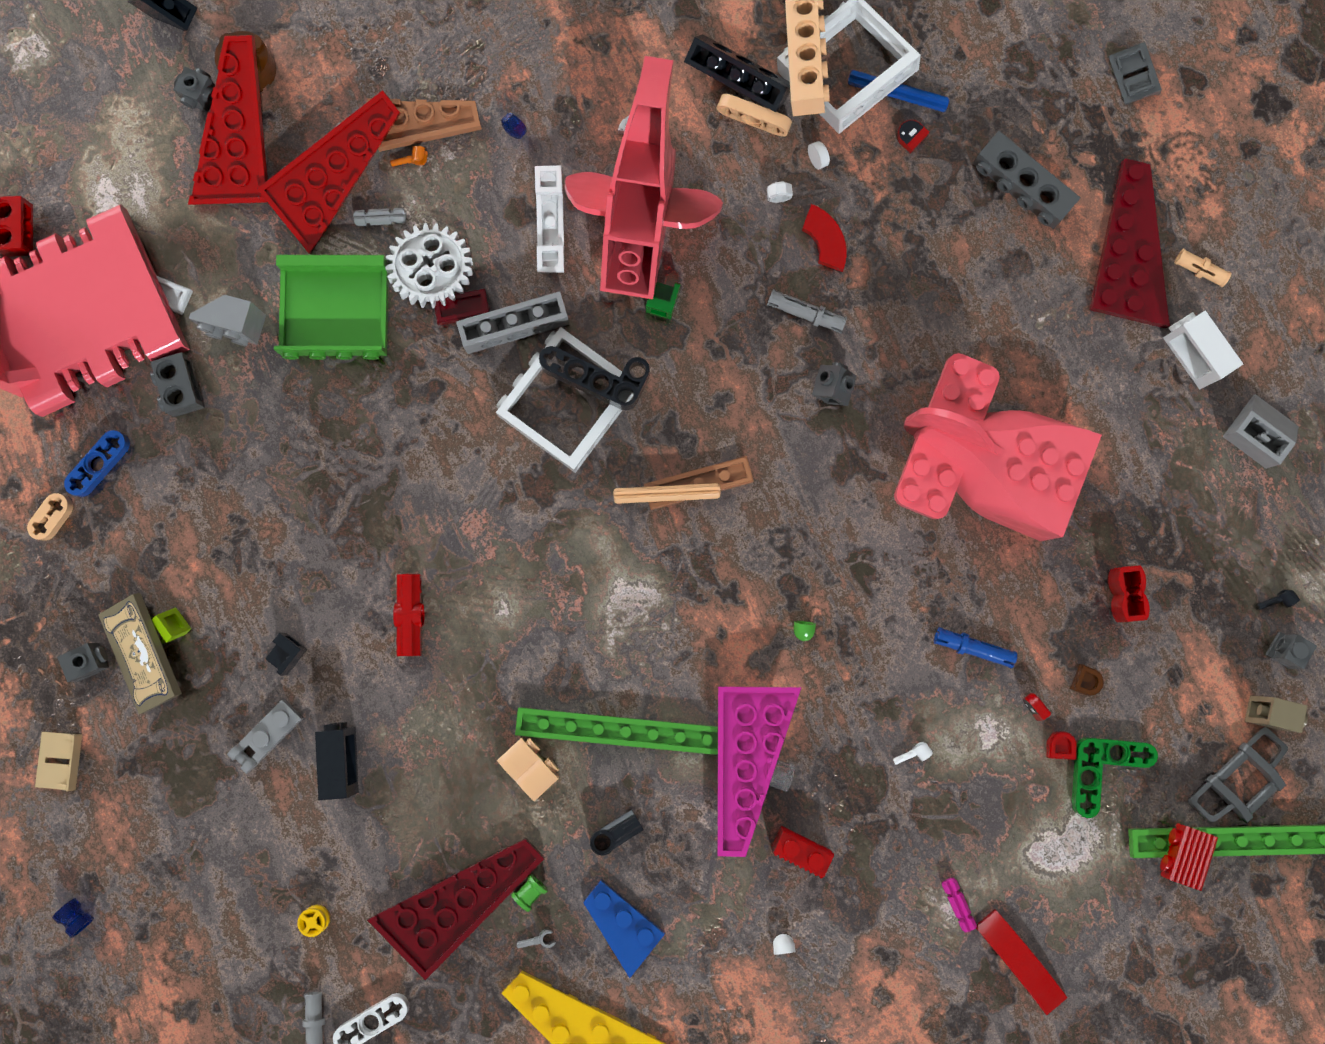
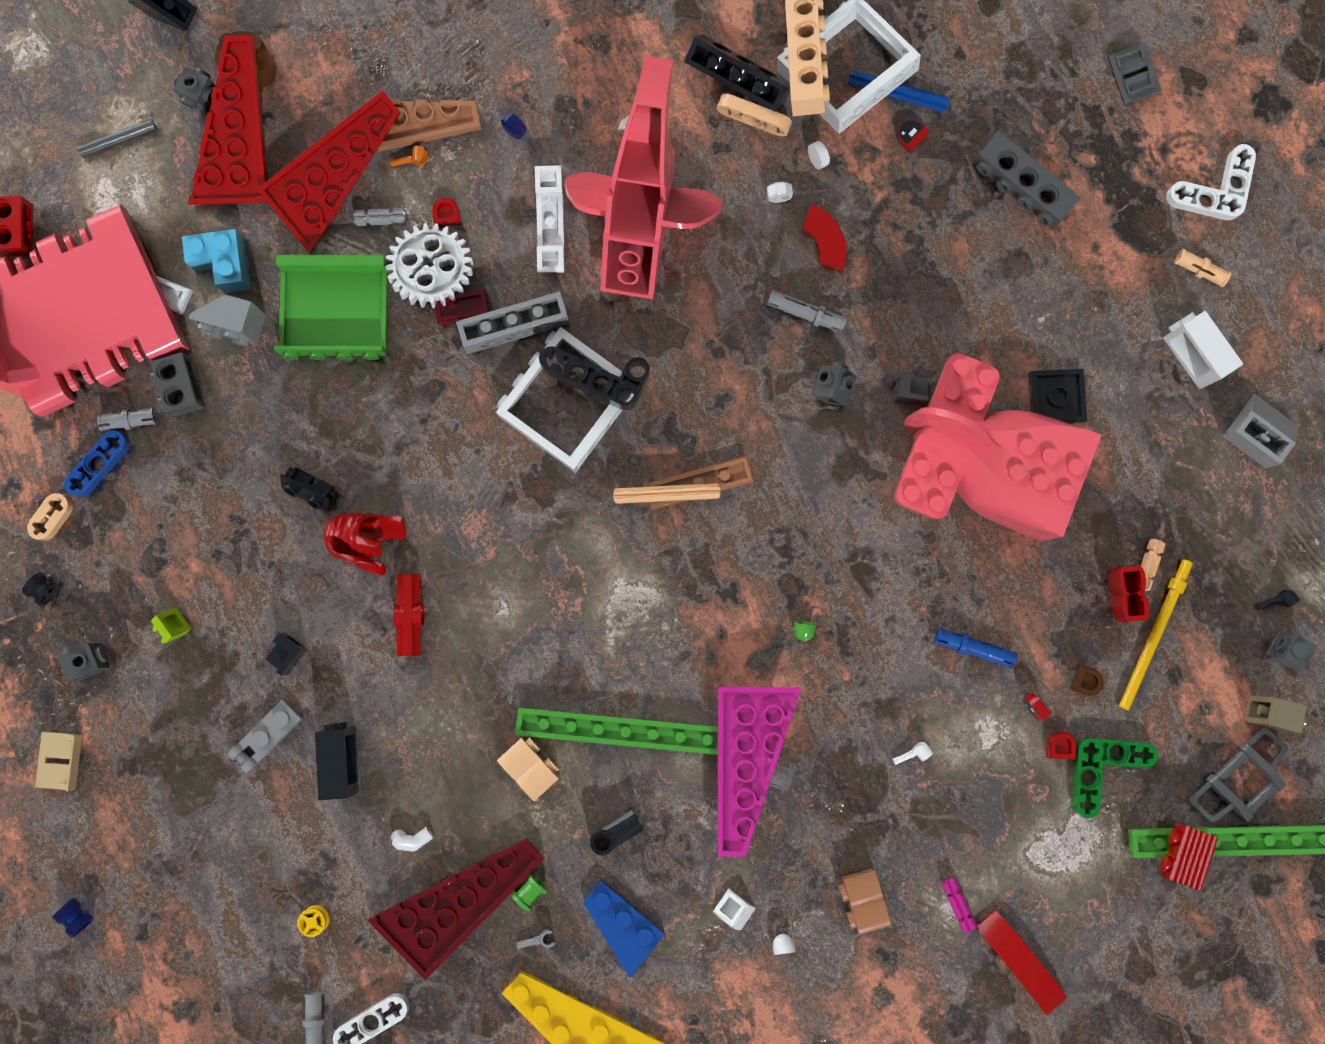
(40, 589): none -> black wheel
(116, 138): none -> dark grey bar
(127, 419): none -> light grey pin
(139, 653): tile -> none
(224, 254): none -> medium azure brick
(297, 483): none -> black hinge
(359, 536): none -> red hair
(411, 843): none -> white arm
(446, 212): none -> red tile
(663, 300): green panel -> none
(734, 910): none -> white slope
(802, 852): red brick -> none
(865, 901): none -> nougat brick
(911, 389): none -> dark grey panel
(1058, 394): none -> black tile
(1130, 264): dark red wing -> none
(1151, 560): none -> light nougat axle
(1176, 587): none -> yellow bar
(1226, 194): none -> white beam

